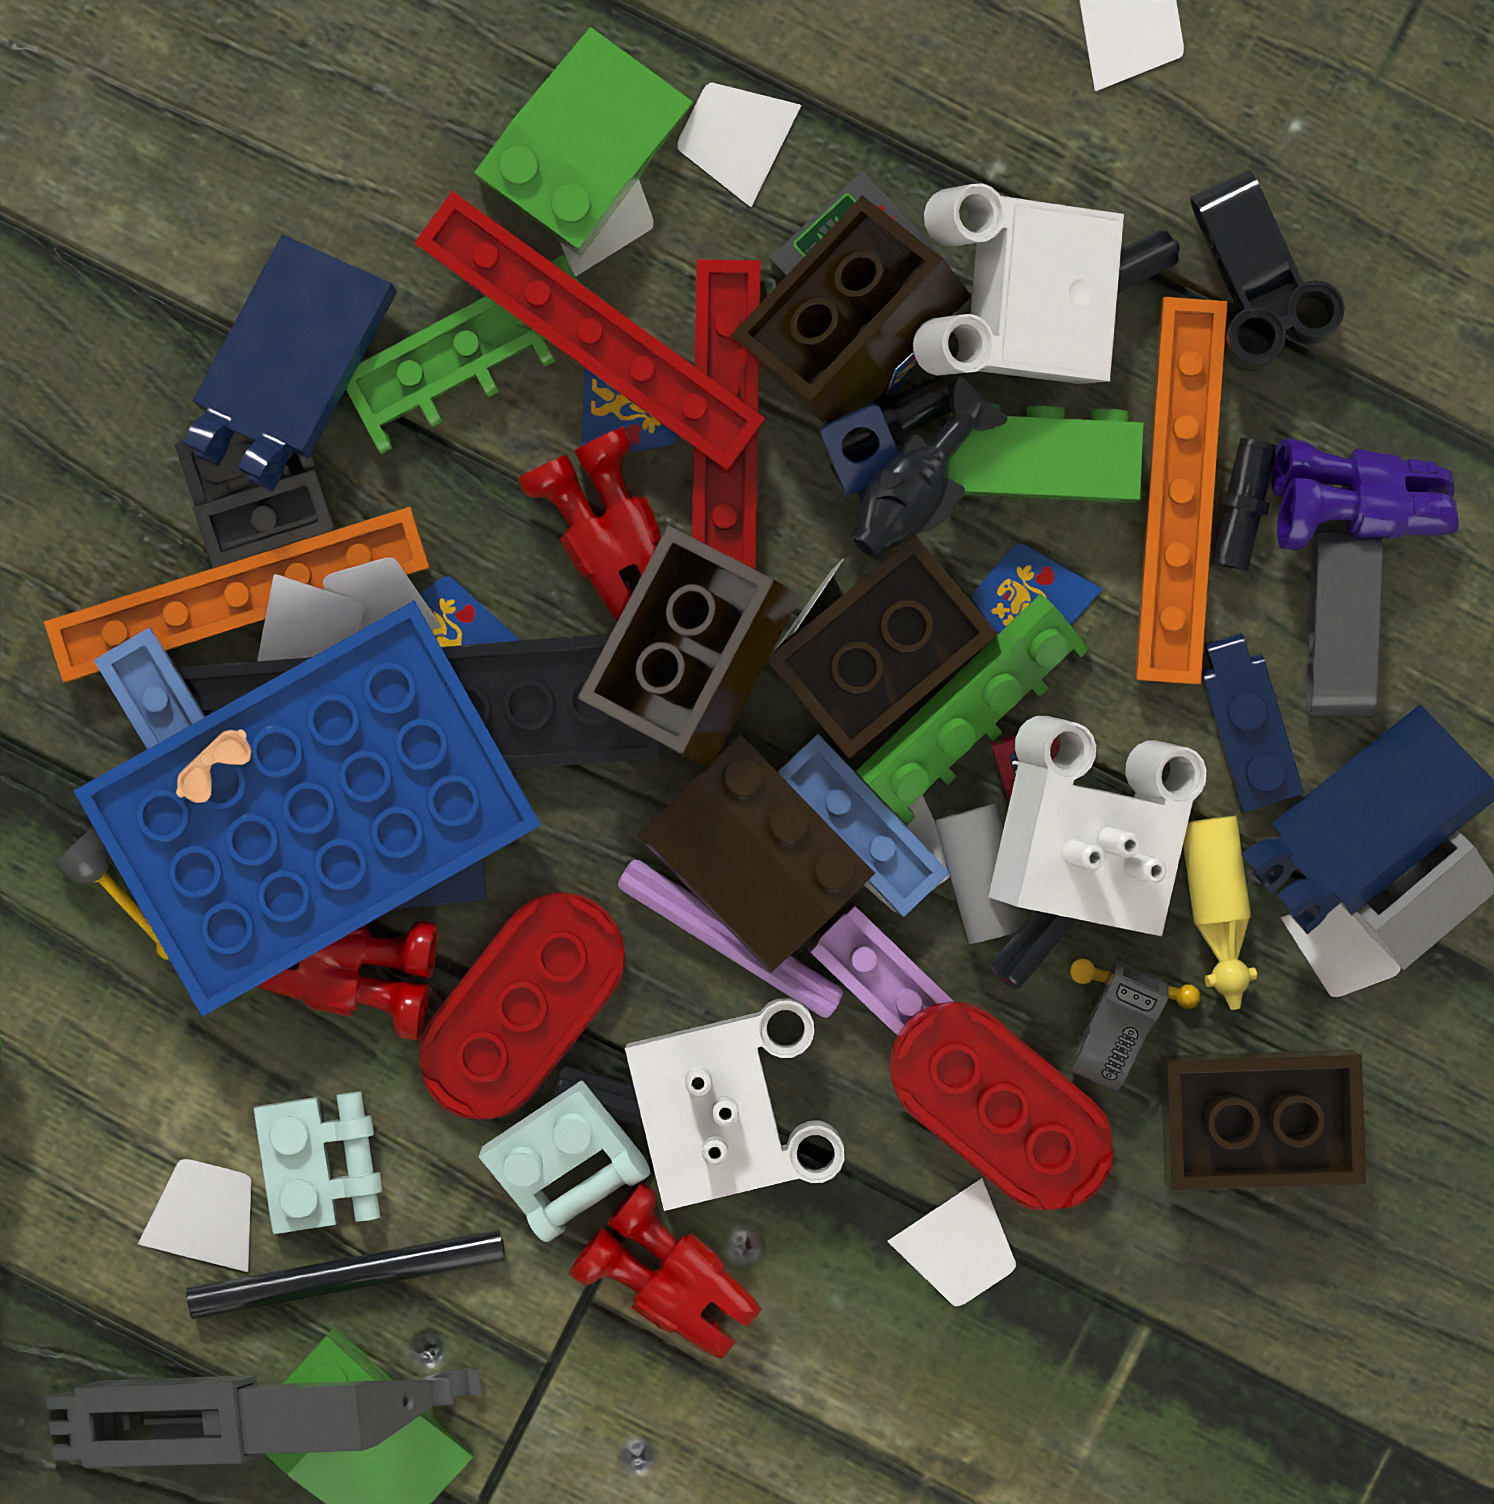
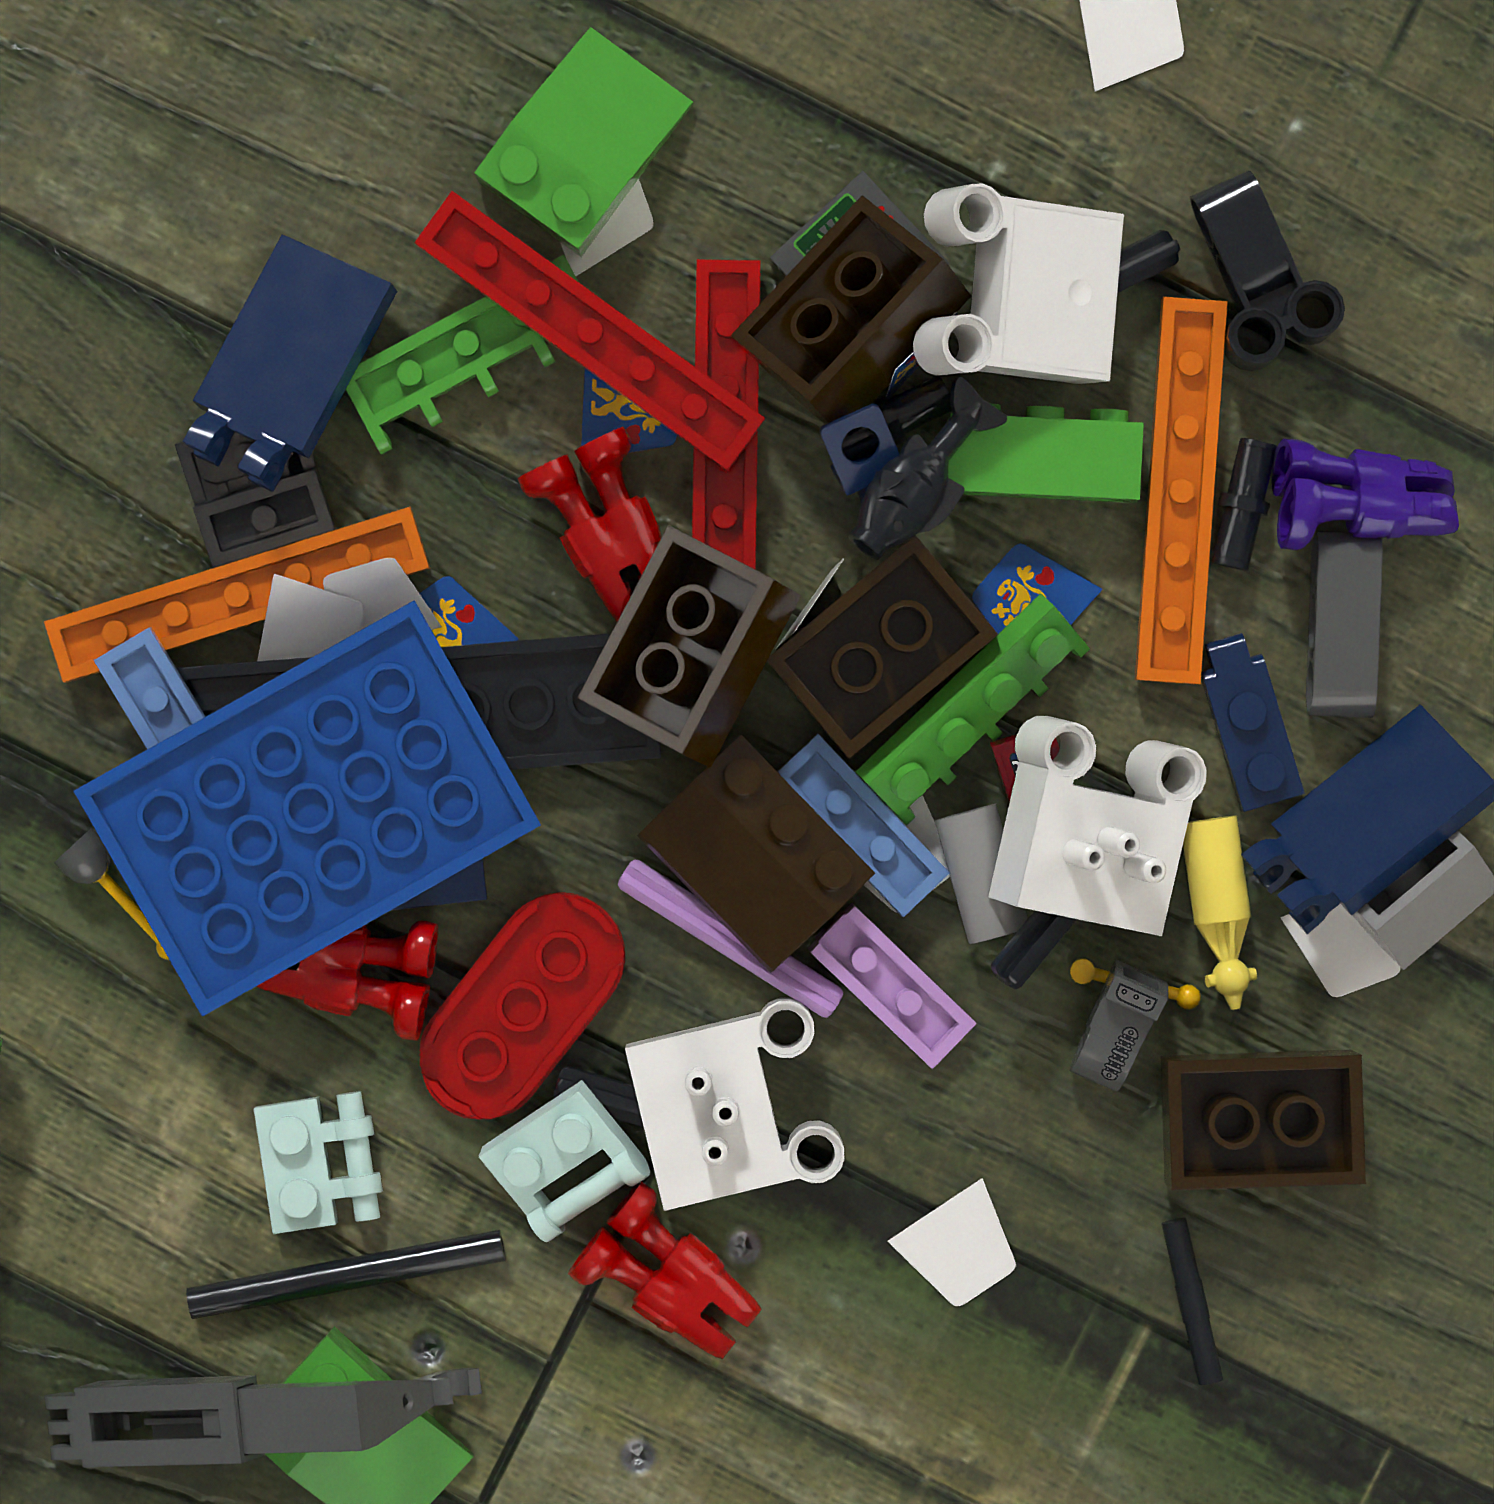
(195, 779): light nougat piece -> none
(203, 1215): white sticker -> none
(736, 136): white sticker -> none
(1001, 1106): red tile -> none
(1192, 1301): none -> black piece

